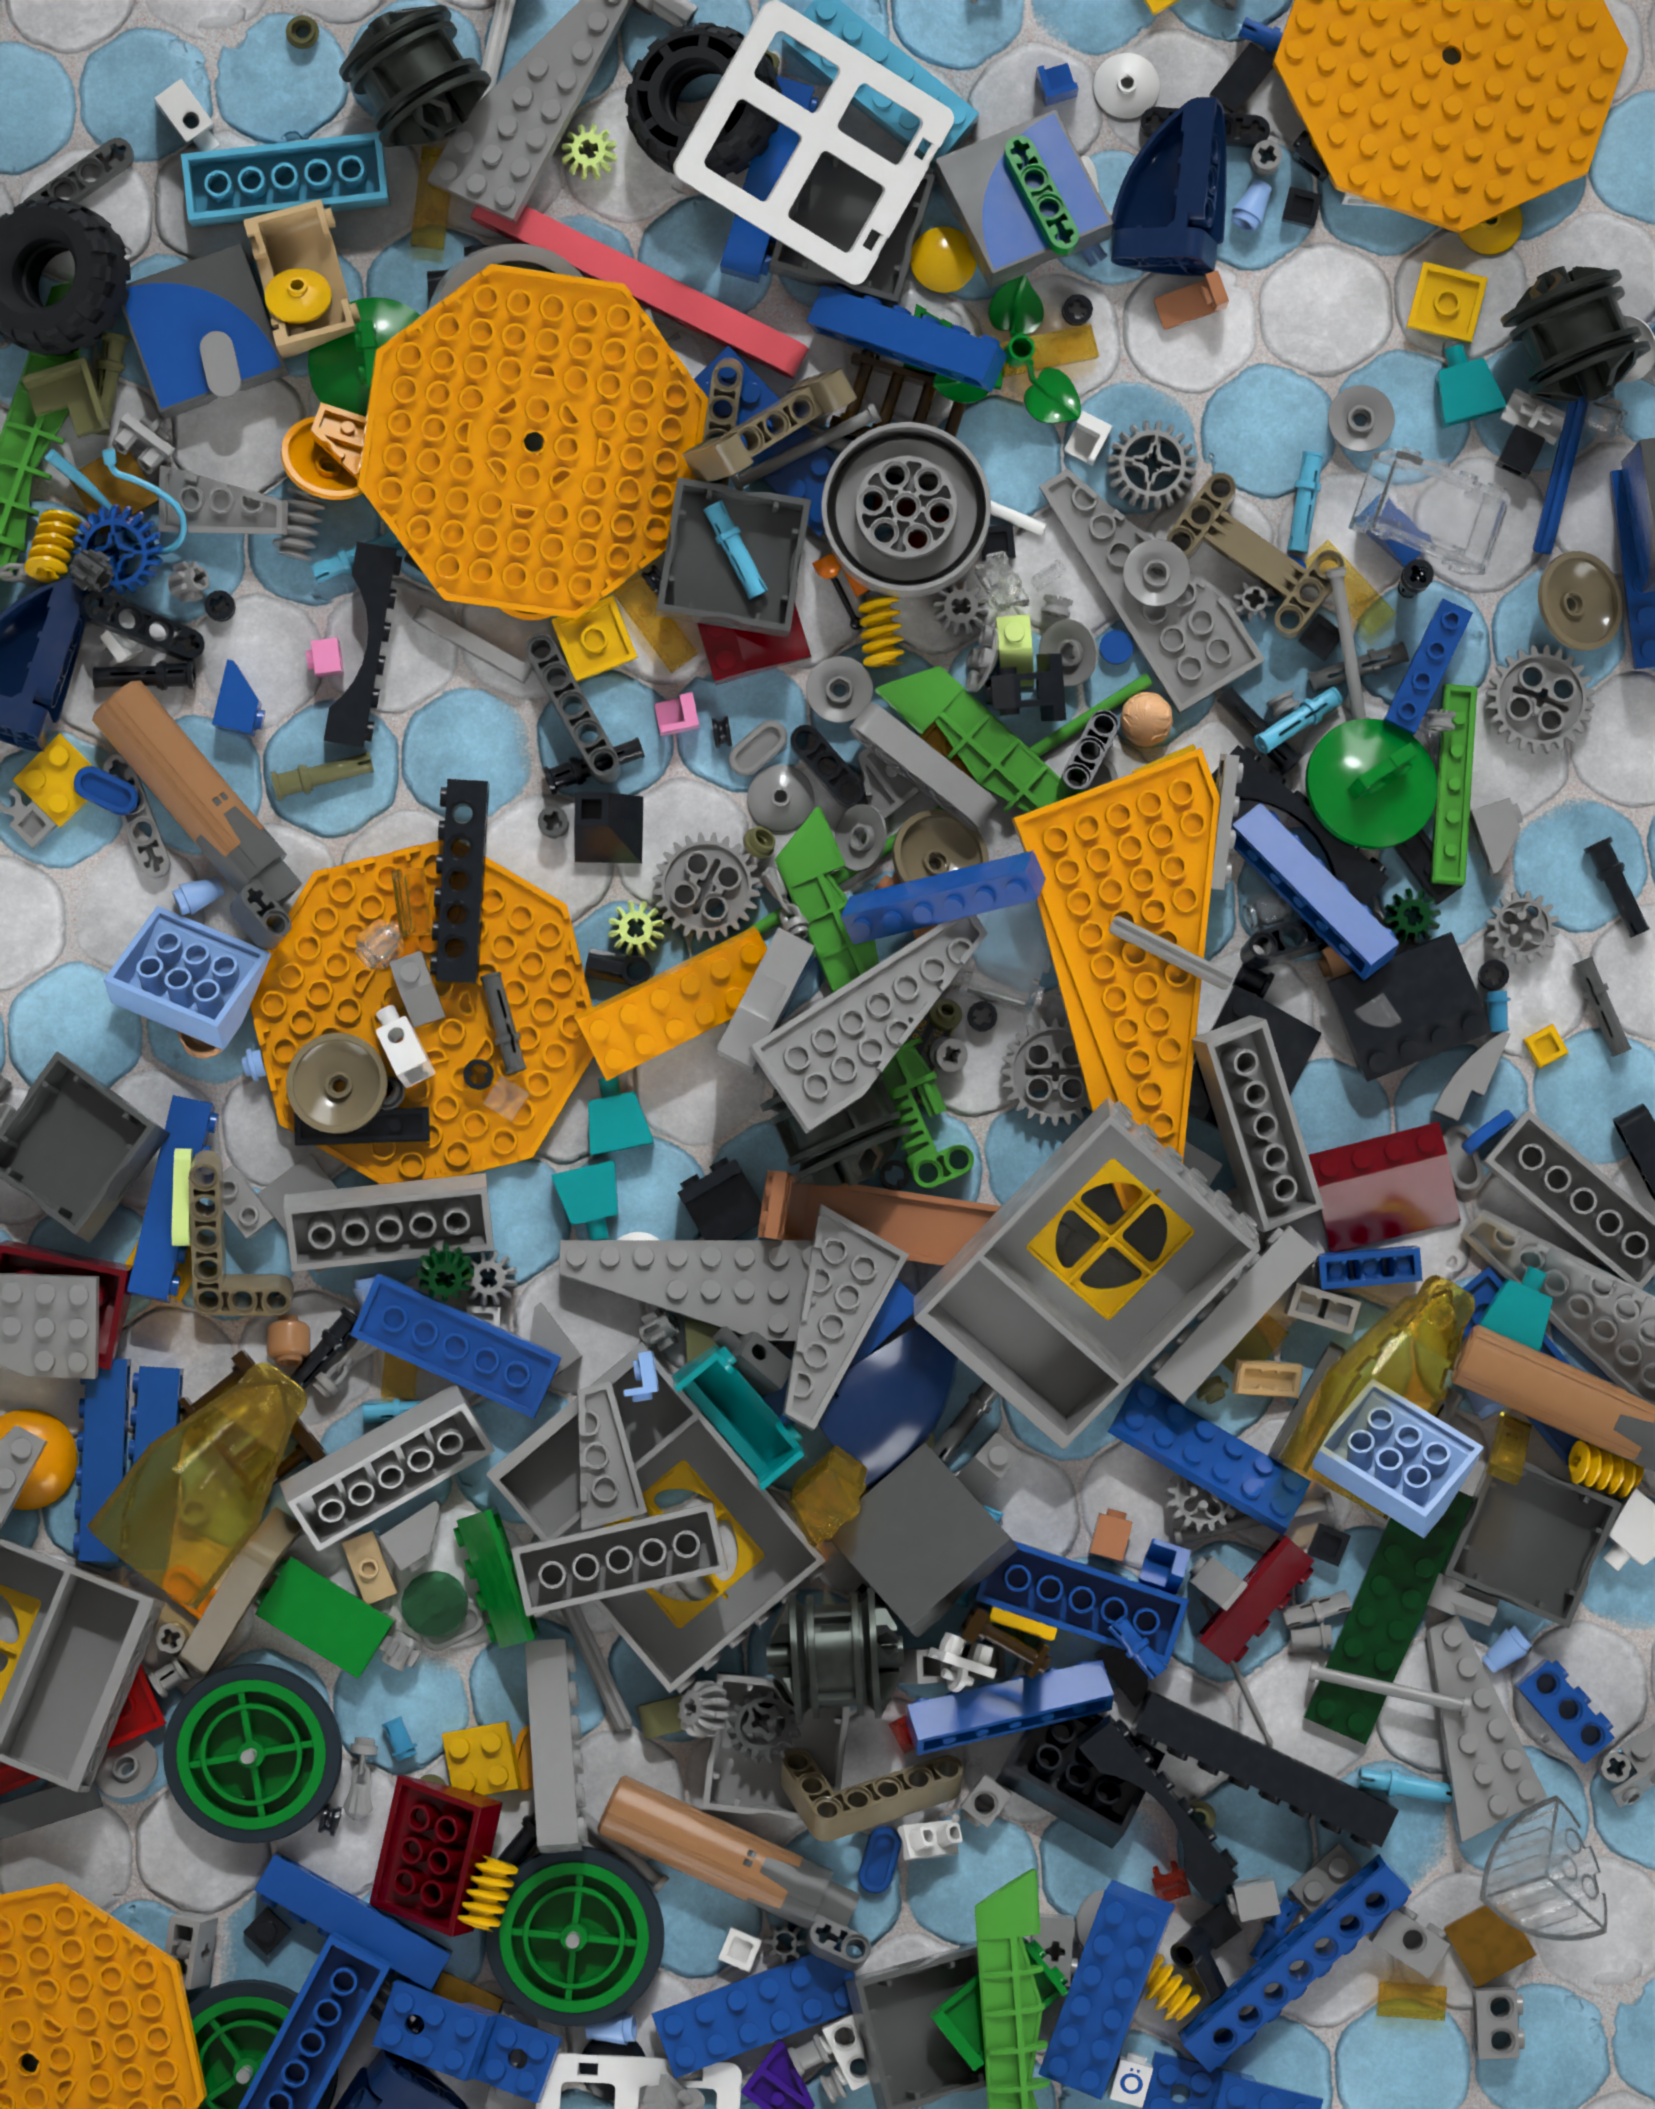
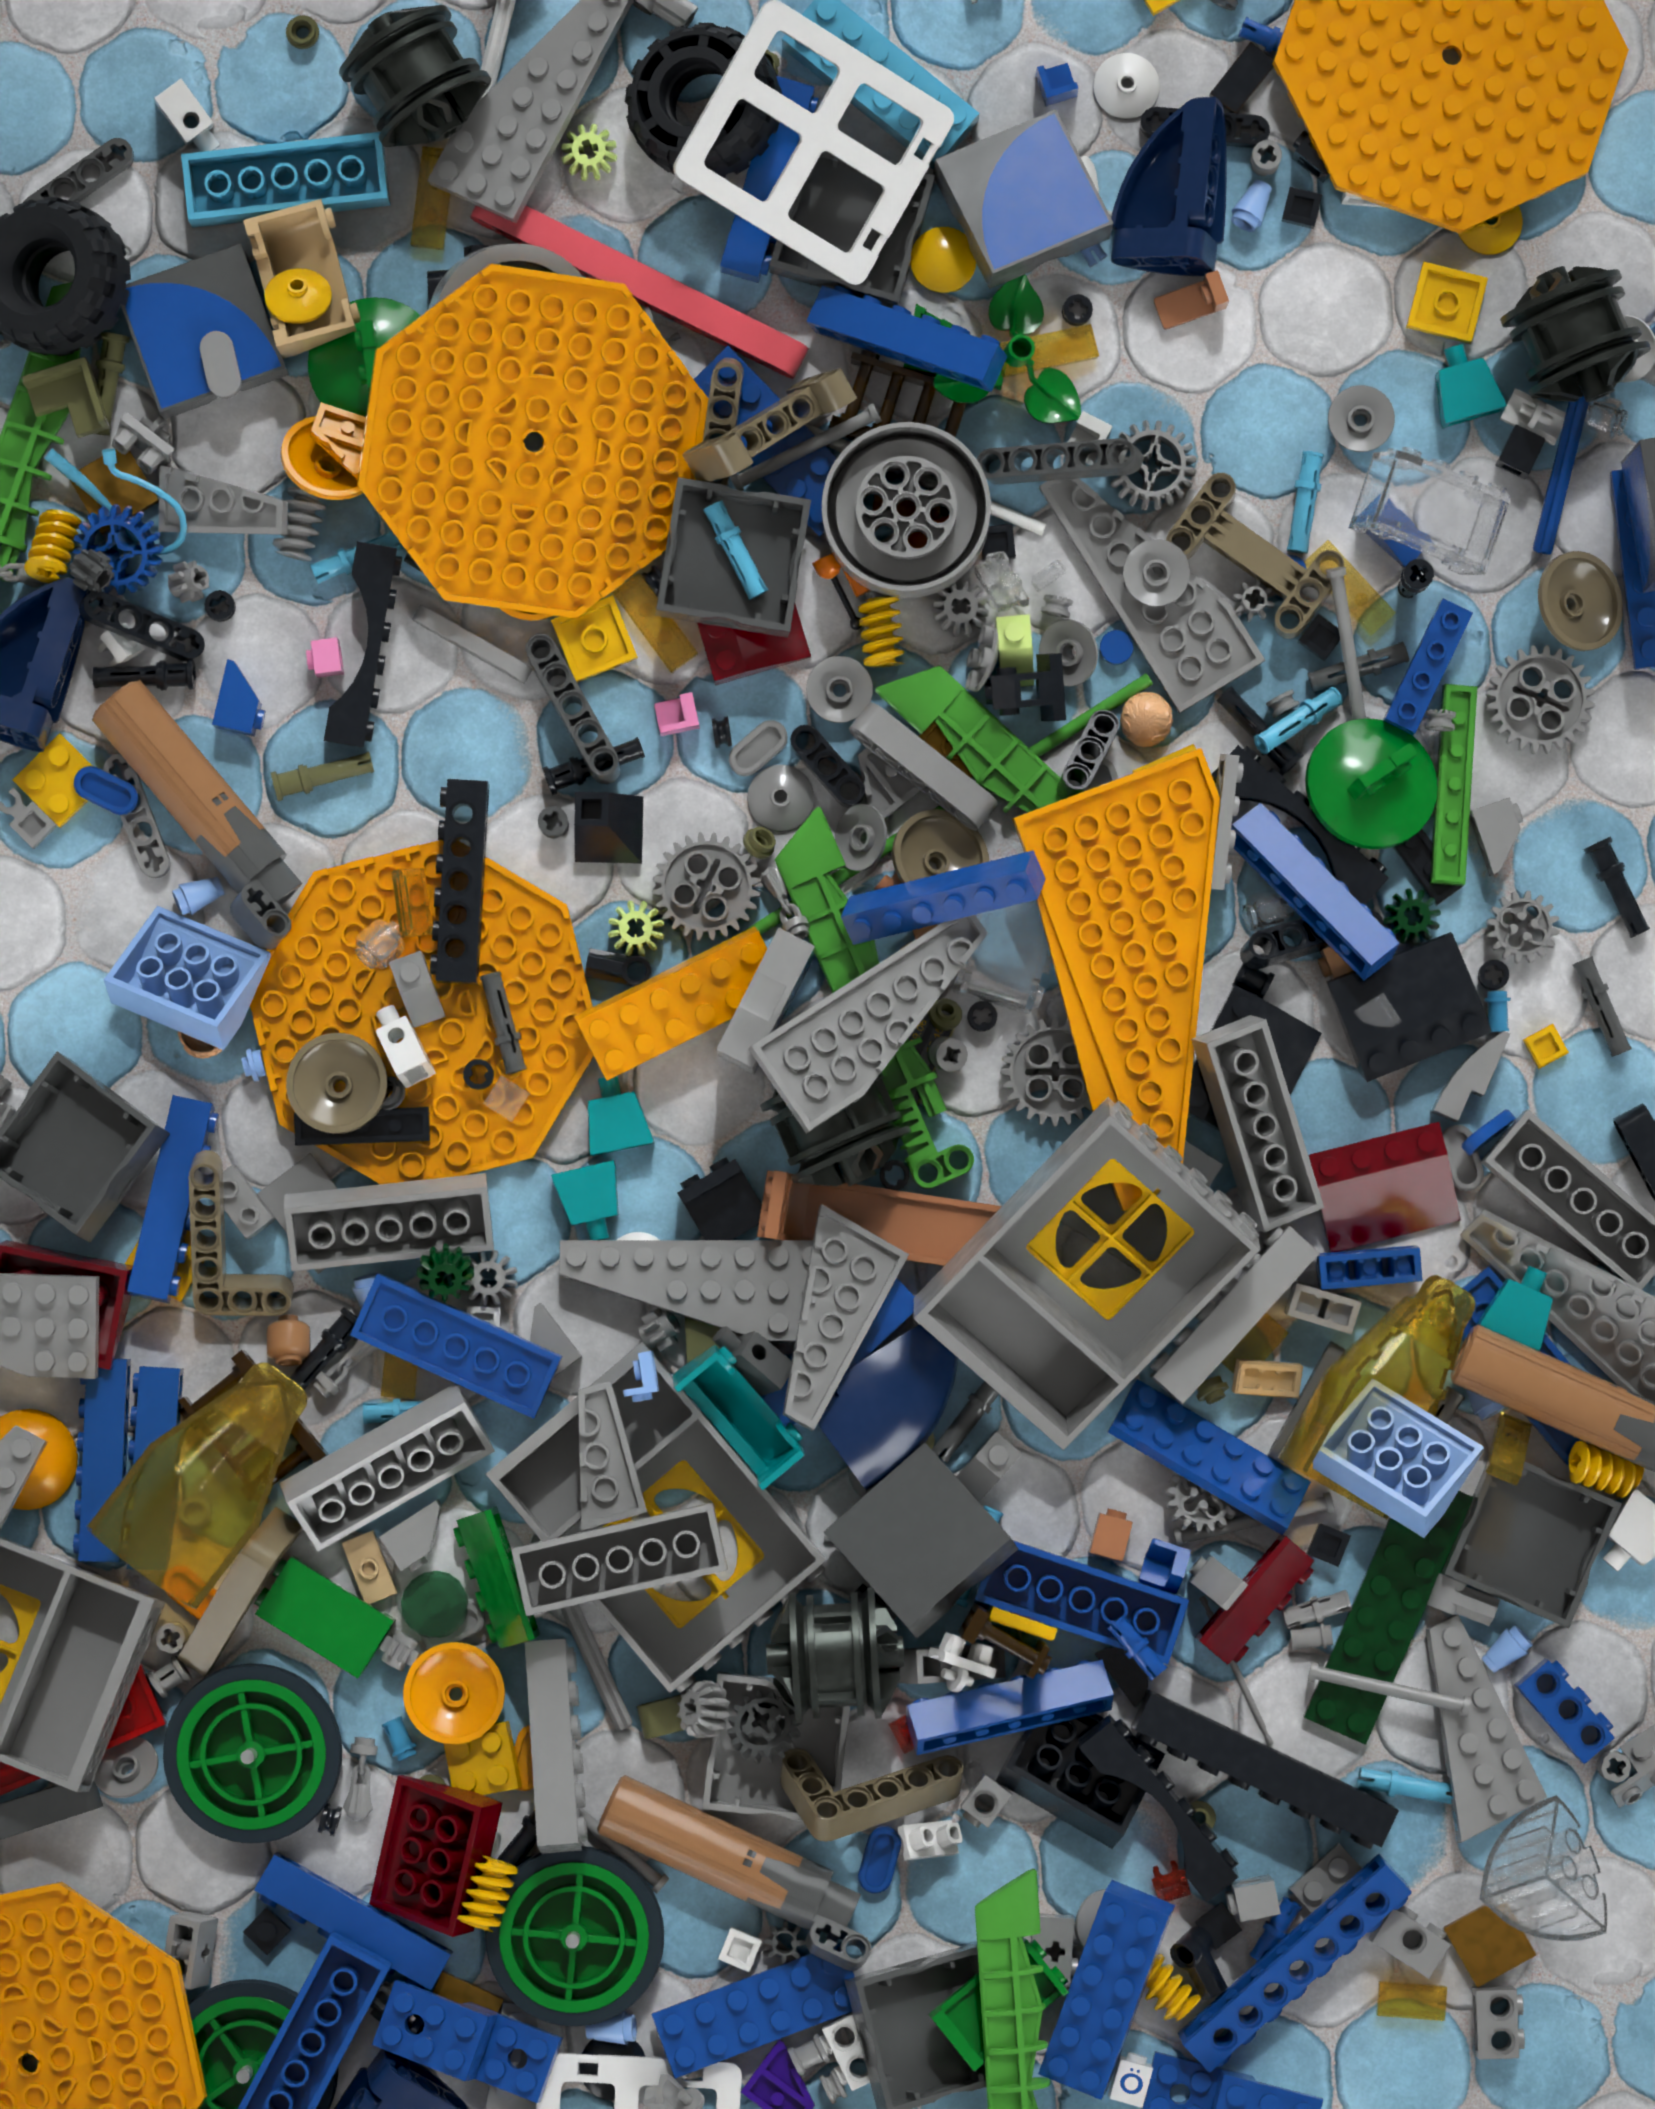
(180, 1204): yellowish green beam -> none
(429, 1688): none -> light orange dish
(828, 1495): clear yellow slope -> none
(1036, 196): green beam -> none
(1074, 464): none -> dark grey beam
(1170, 952): light grey axle -> none

